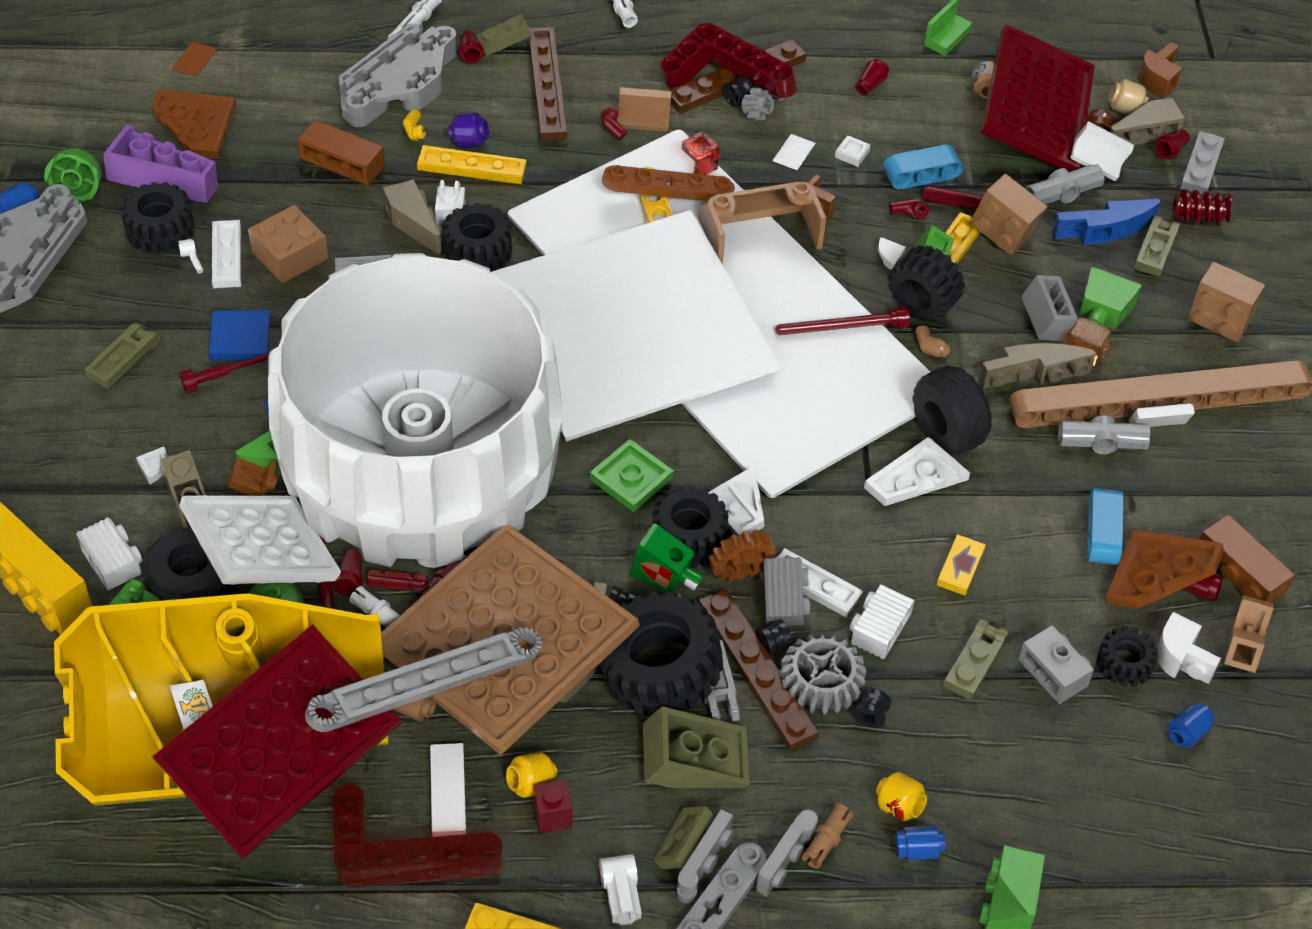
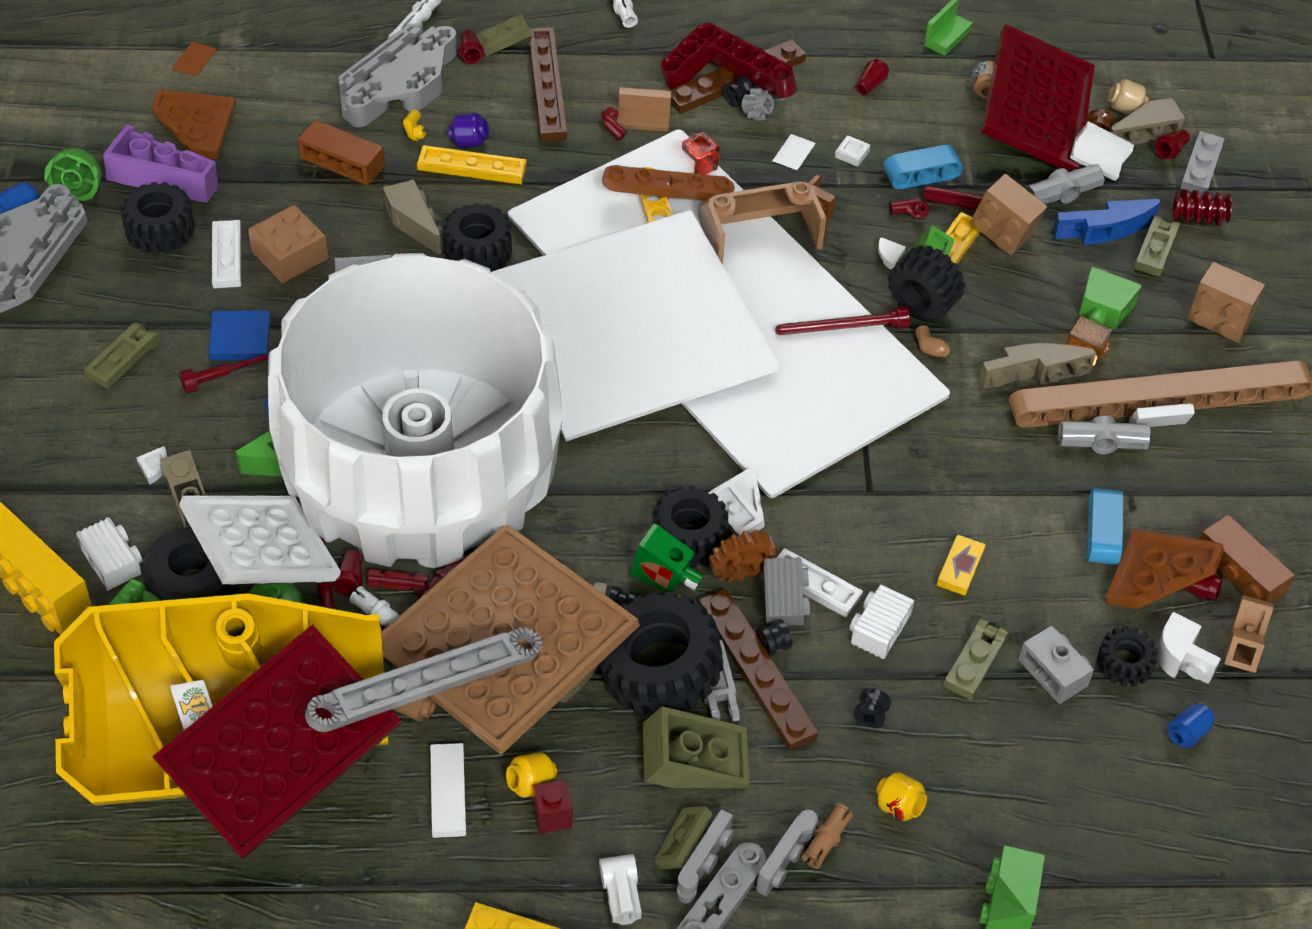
(187, 248): white hand -> none
(252, 478): dark orange bracket -> none
(404, 851): clear red beam -> none
(447, 200): white brick -> none
(631, 475): bright green plate -> none
(819, 663): light grey gear -> none
(916, 473): white wing -> none
(920, 843): blue brick -> none
(952, 409): black tyre -> none
(1049, 308): light grey brick -> none
(1159, 72): dark orange brick -> none

